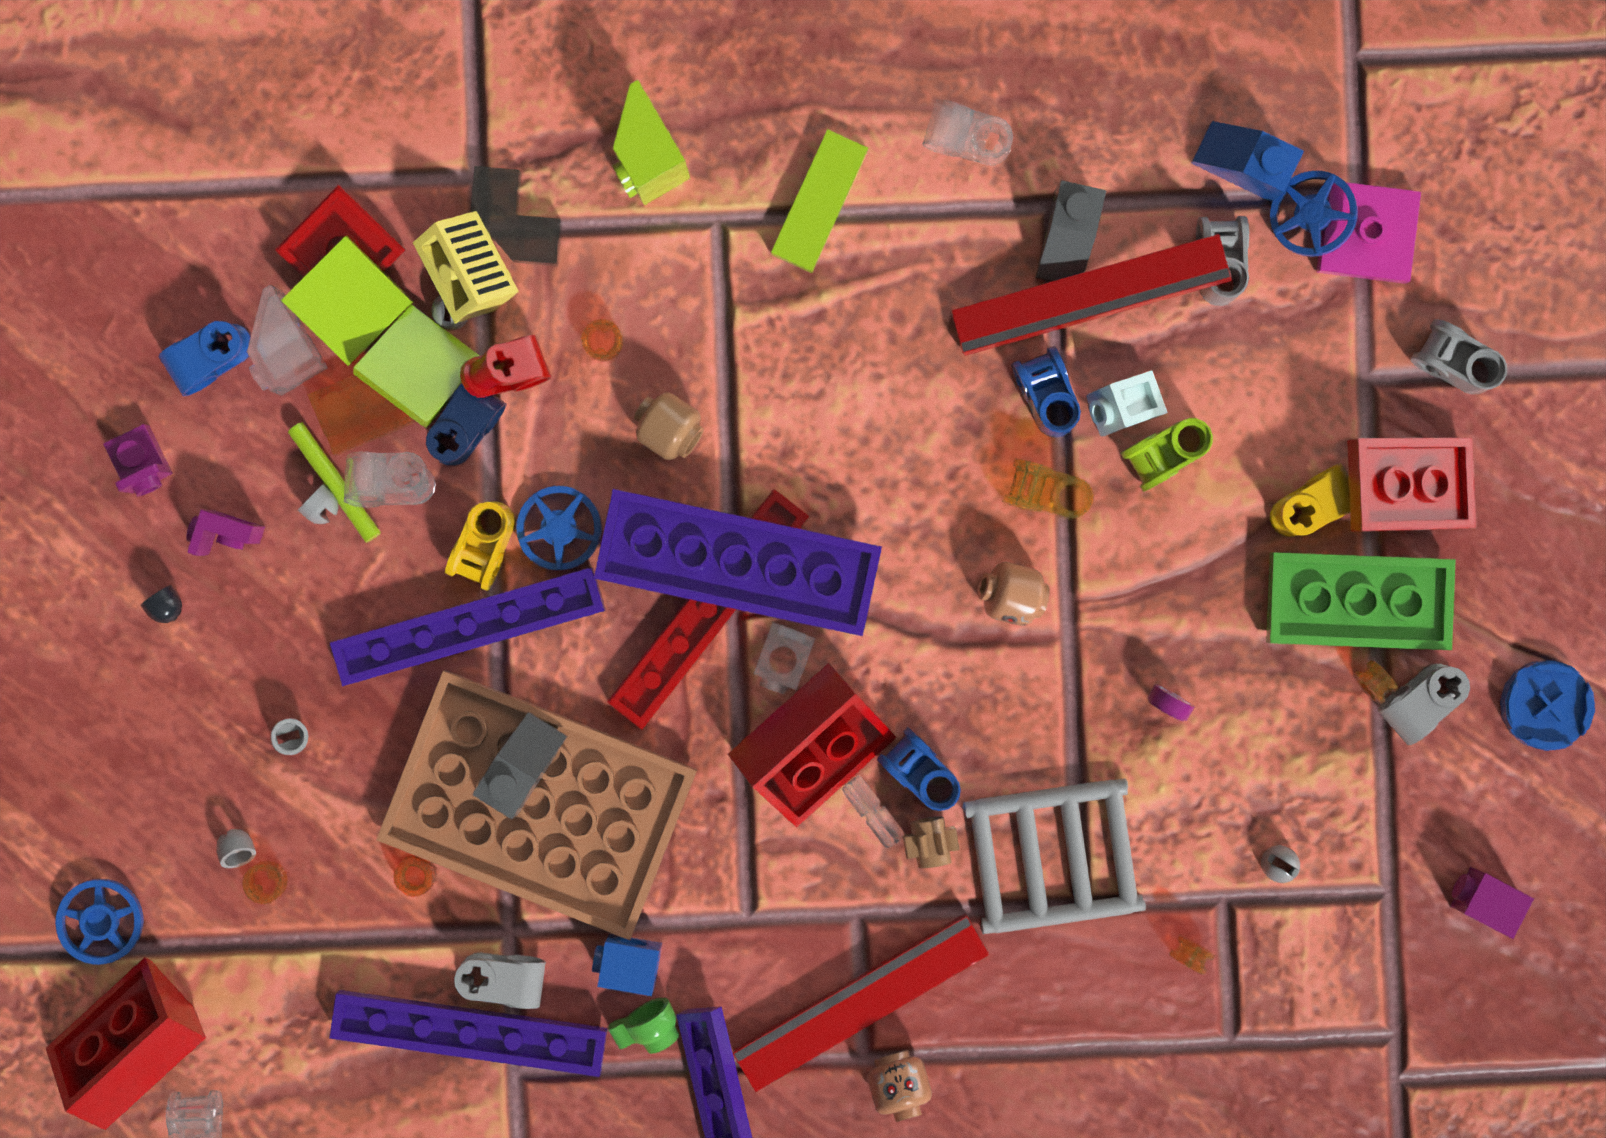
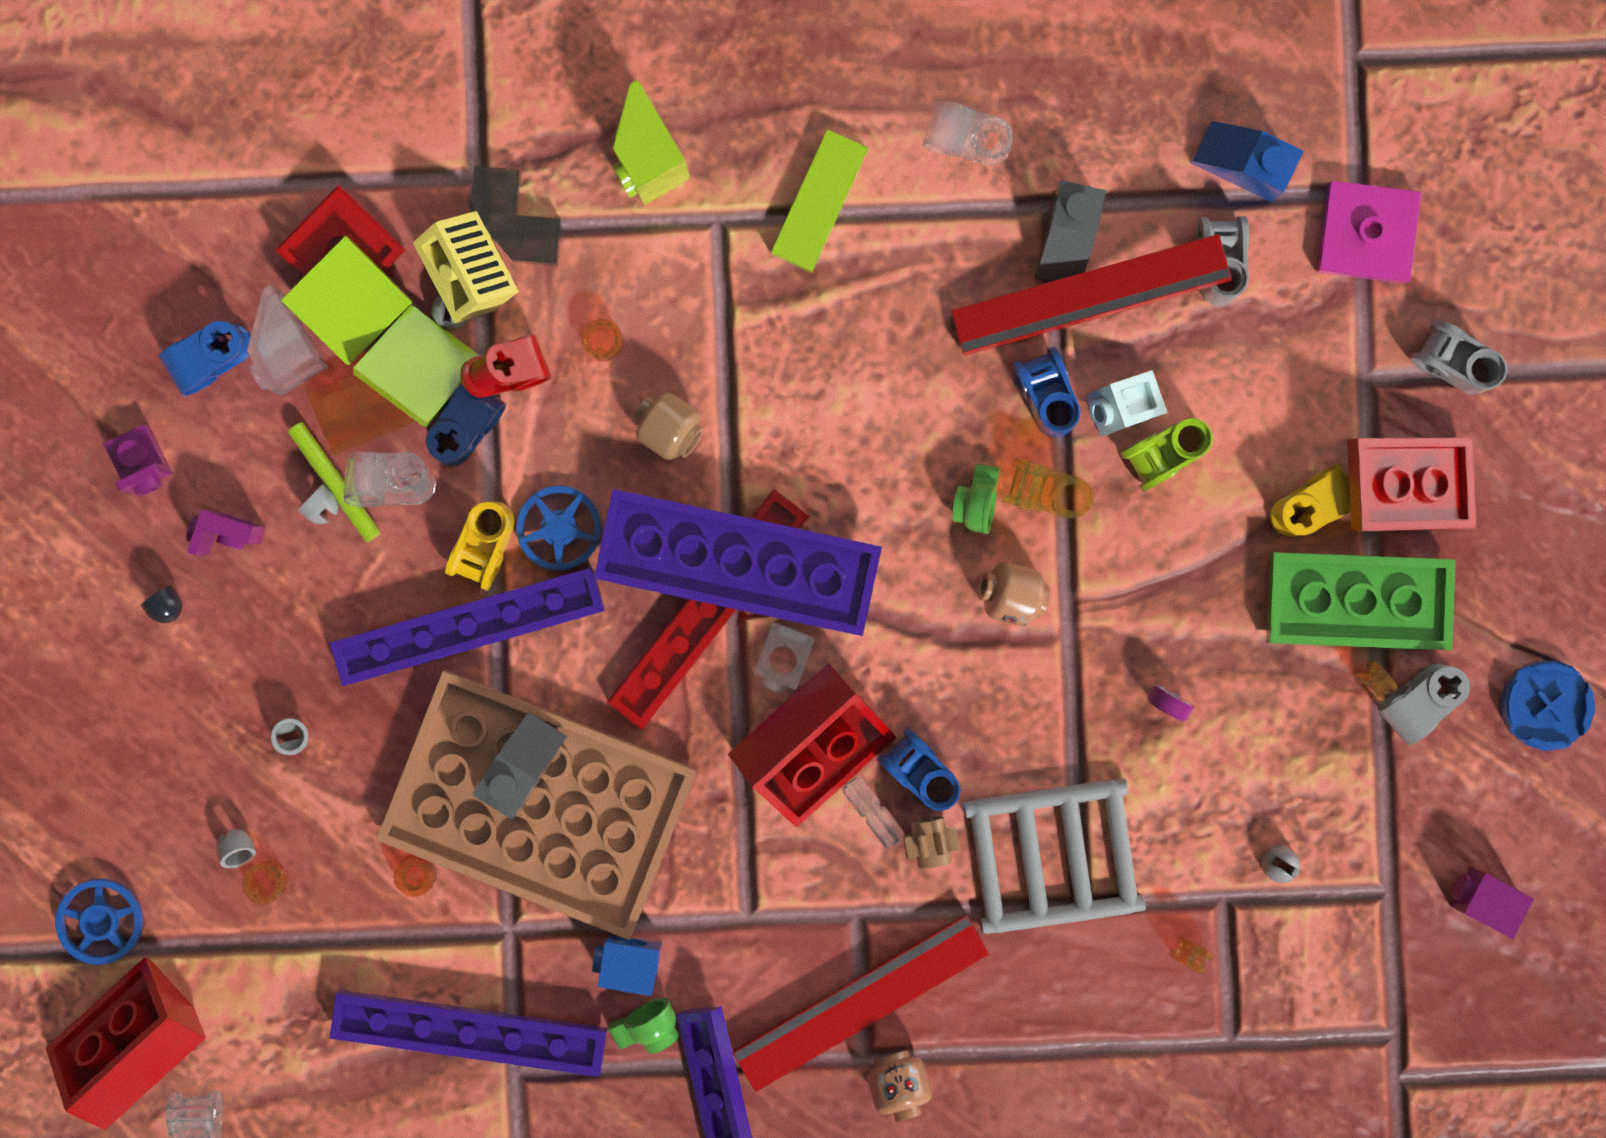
(510, 981): light grey piece -> none
(977, 503): none -> bright green piece
(1314, 214): blue wheel -> none

